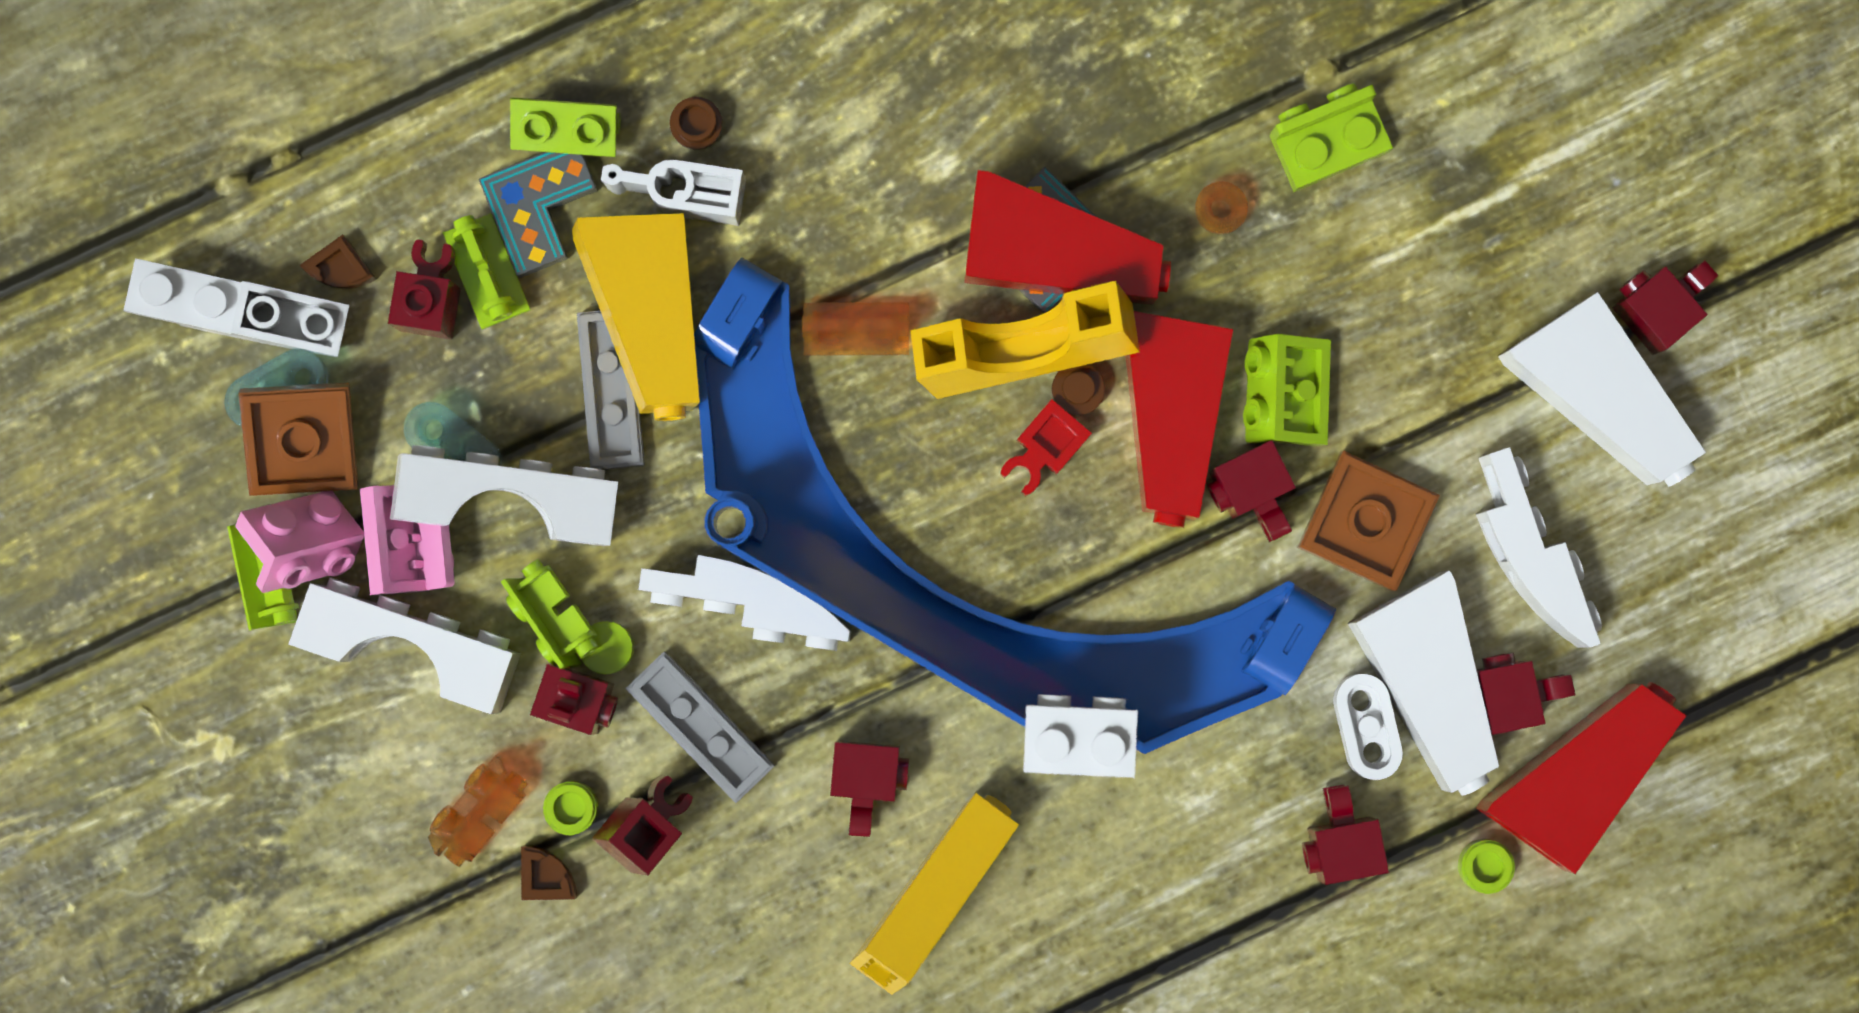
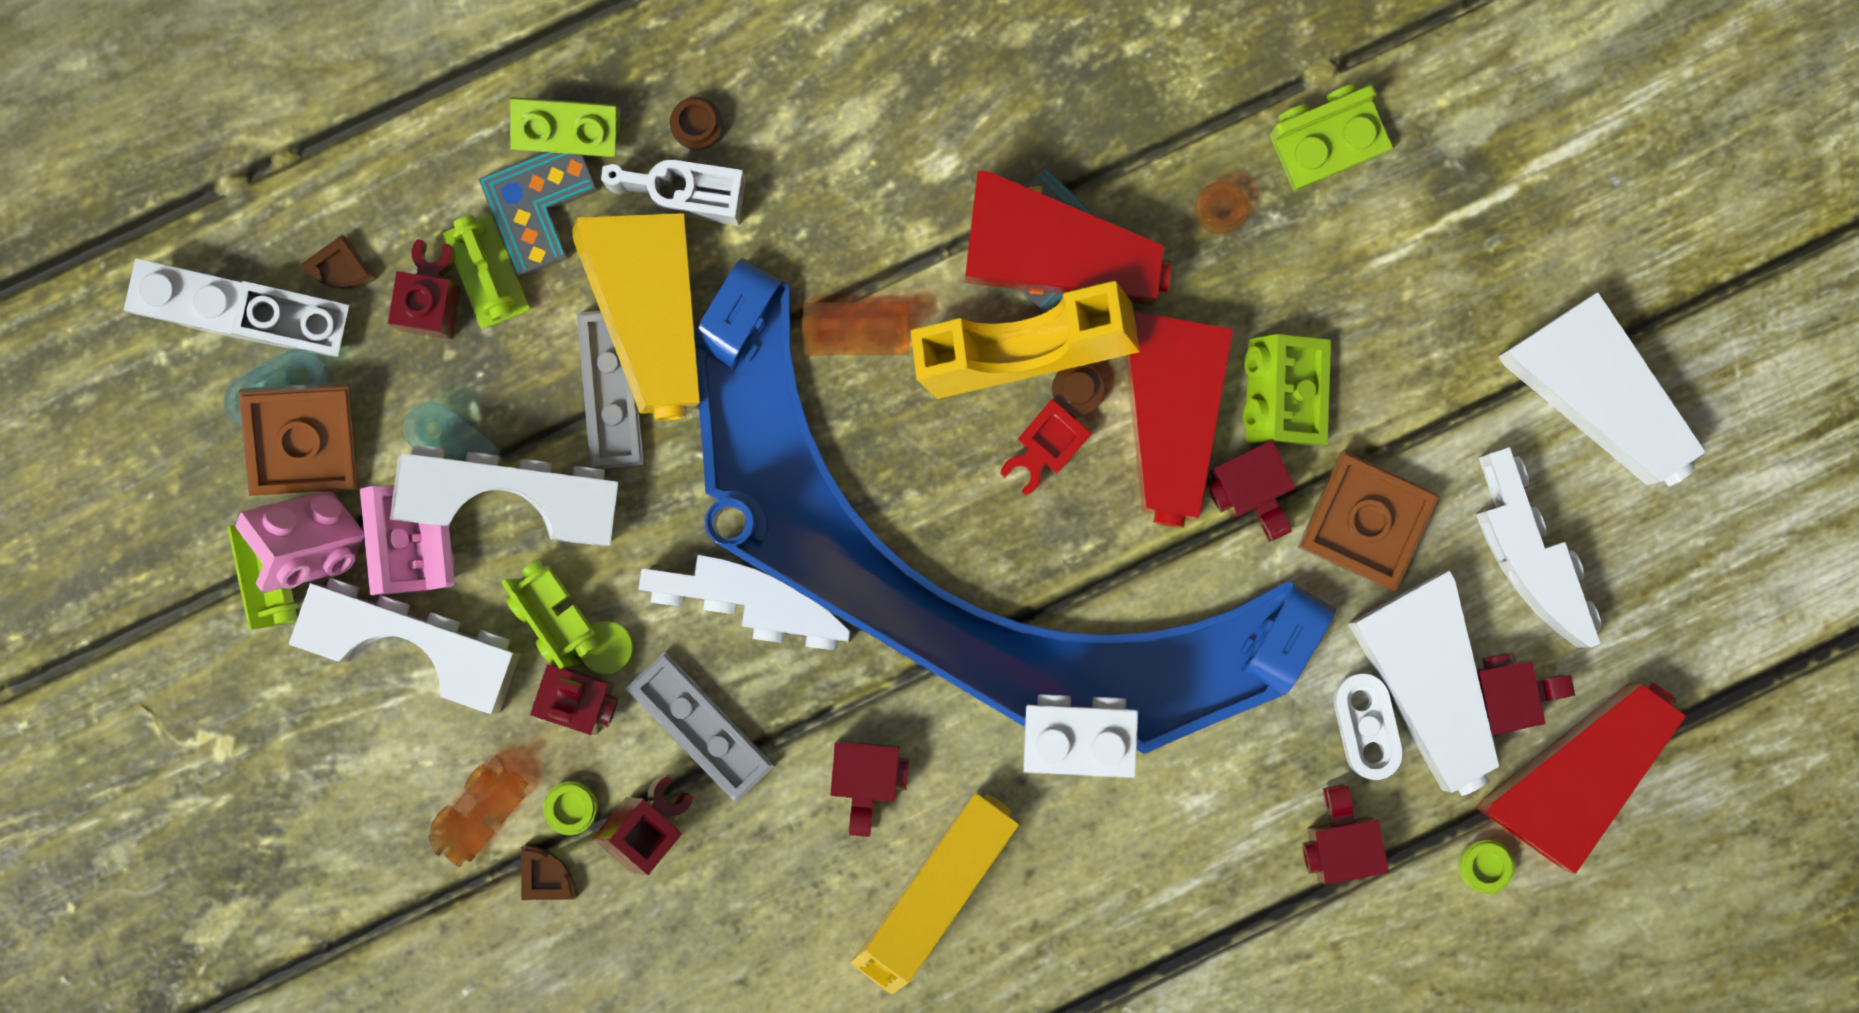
(1662, 307): dark red brick -> none

